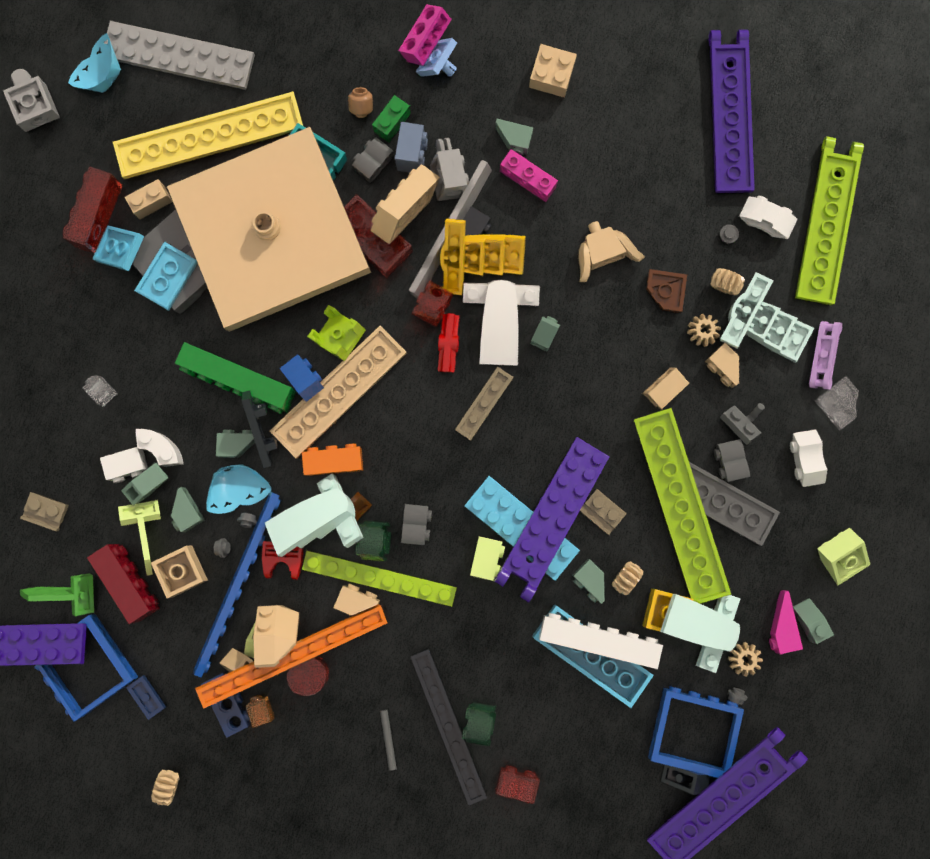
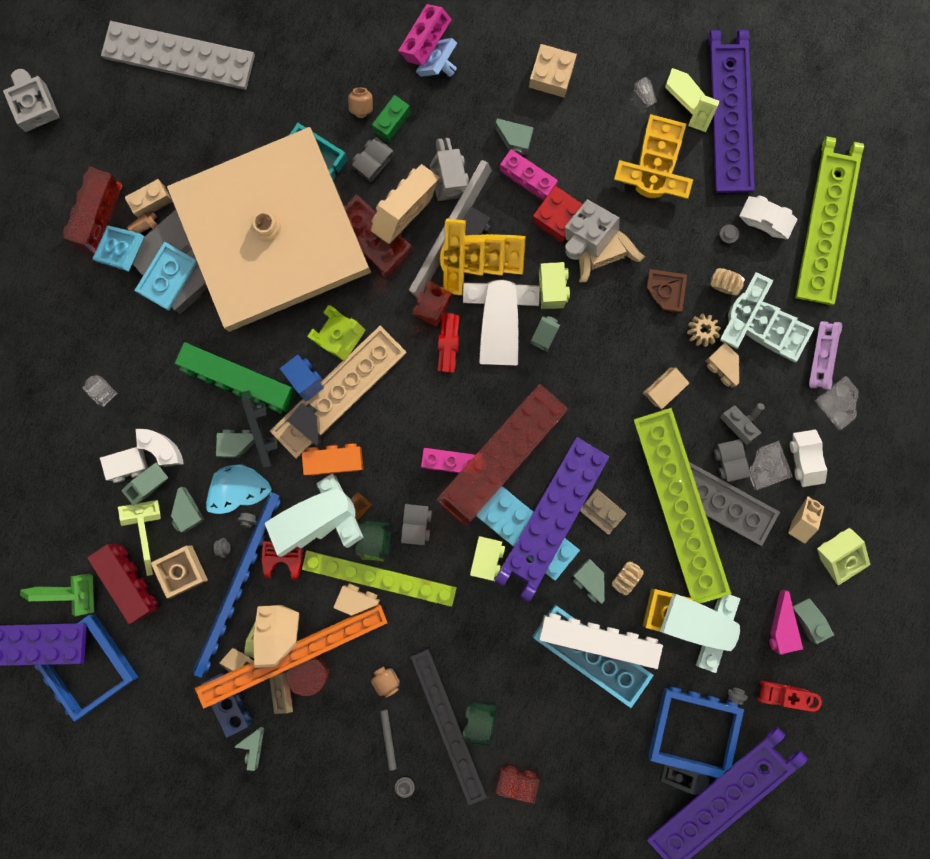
(44, 511): dark tan plate -> none
(102, 68): medium azure piece -> none
(143, 223): none -> medium nougat plant
(146, 697): dark blue plate -> none
(165, 787): tan gear -> none
(207, 135): light yellow plate -> none
(252, 743): none -> sand green slope
(259, 711): clear orange brick -> none
(281, 694): none -> dark tan plate
(307, 422): none -> black slope
(385, 682): none -> medium nougat head
(404, 787): none -> dark grey plate
(410, 147): sand blue brick -> none
(445, 460): none -> dark pink brick
(484, 403): dark tan plate -> none
(502, 454): none -> clear red brick
(552, 285): none -> yellowish green brick
(556, 213): none -> red brick
(590, 230): none -> light grey brick
(645, 91): none -> clear cone
(657, 161): none -> yellow slope
(691, 96): none -> yellowish green piece
(750, 653): tan gear -> none
(769, 466): none -> clear plate
(788, 696): none -> red piece
(806, 520): none -> tan slope

